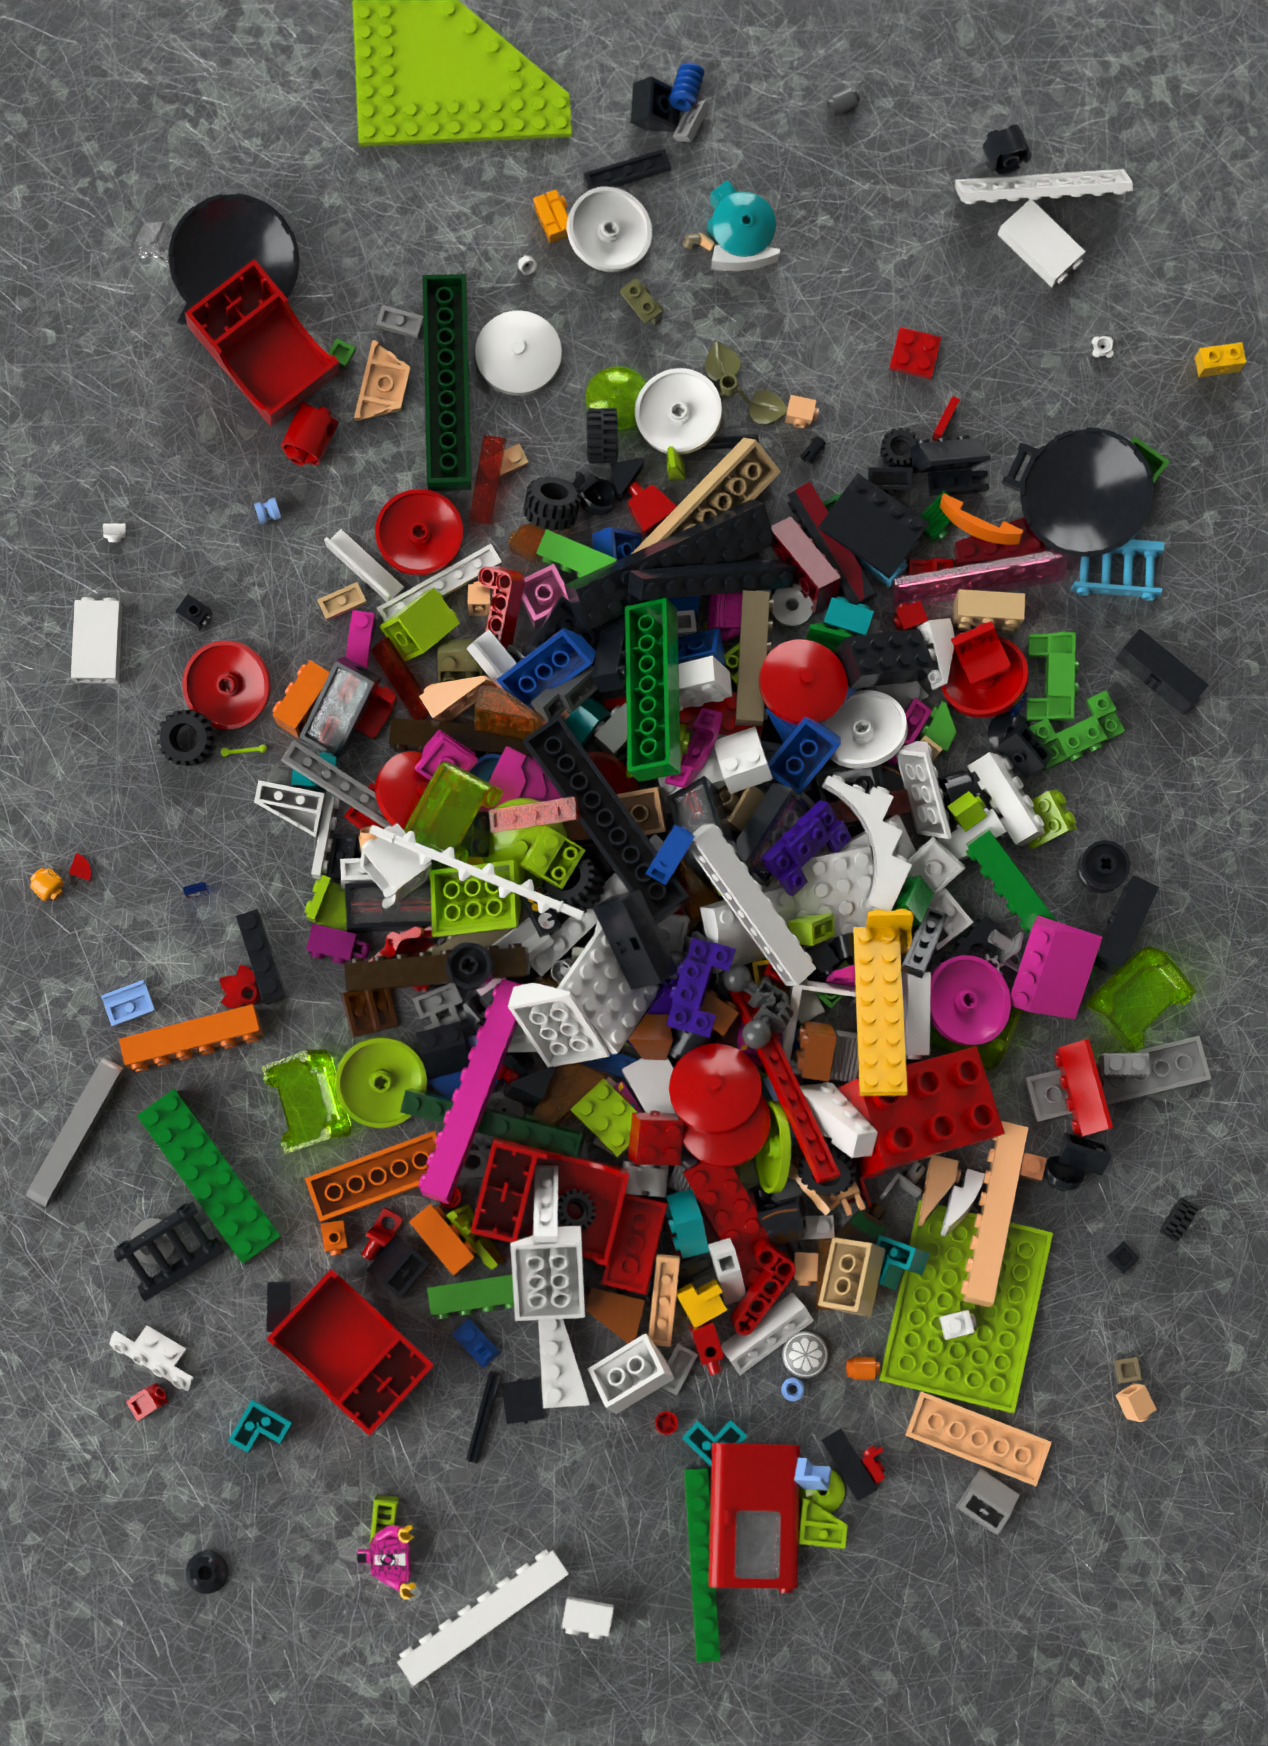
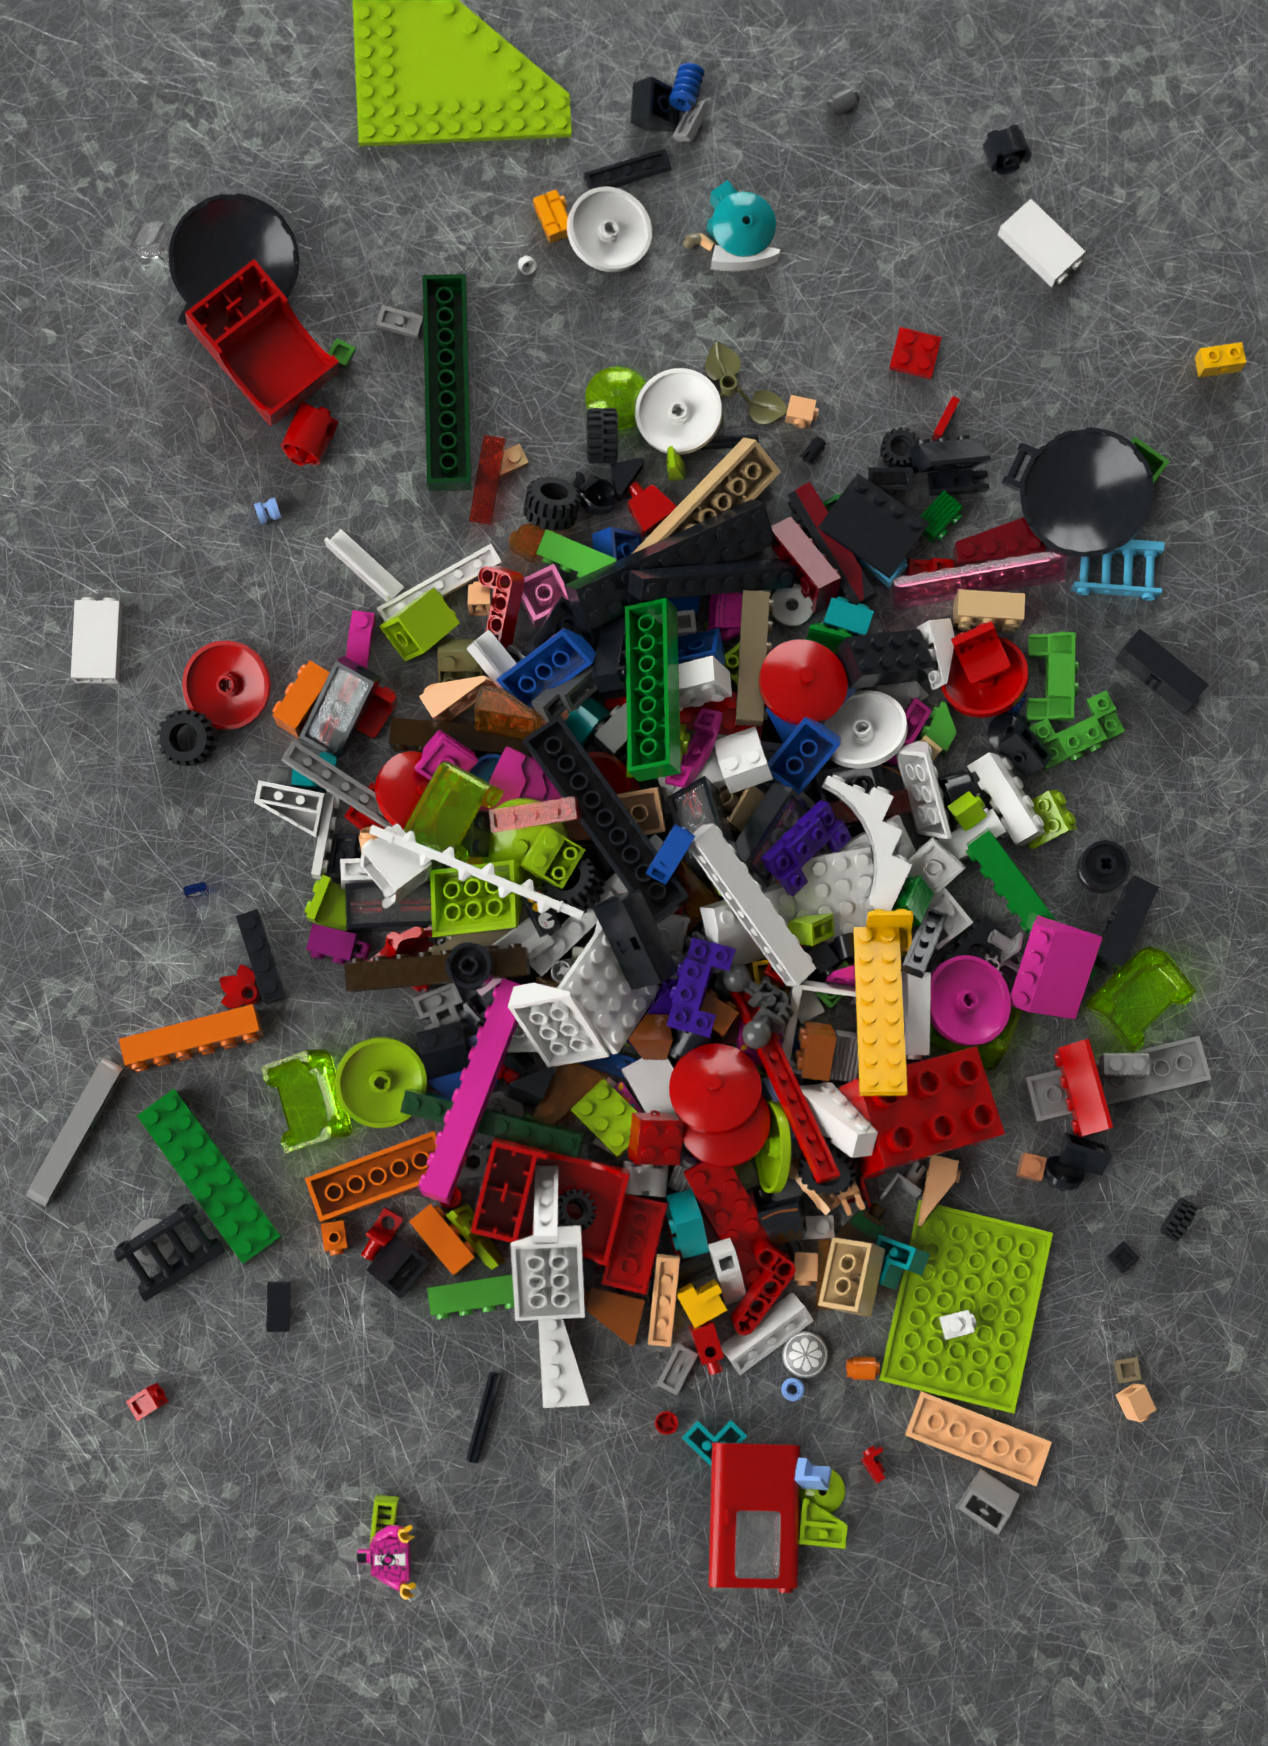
(47, 884): light orange head -> none
(81, 868): red tile -> none
(114, 532): white plate -> none
(128, 1003): light blue plate -> none
(155, 1353): white bracket -> none
(194, 613): black brick -> none
(219, 1572): black piece -> none
(225, 752): lime hinge -> none
(257, 1421): teal brick -> none
(342, 601): tan plate -> none
(351, 1352): red piece -> none
(369, 1011): reddish brown slope -> none
(382, 384): light nougat wing -> none
(400, 677): clear red plate -> none
(419, 532): red dish -> none
(476, 1343): blue plate -> none
(483, 1617): white brick -> none
(518, 353): white dish -> none
(522, 1401): black piece -> none
(587, 1617): white brick -> none
(630, 1374): white slope -> none
(641, 302): olive bracket -> none
(703, 1597): green brick -> none
(849, 1464): black tile -> none
(909, 616): red brick -> none
(961, 1200): white slope -> none
(977, 527): orange slope -> none
(995, 1215): light nougat brick -> none
(1042, 185): white plate -> none
(1104, 341): white plate -> none

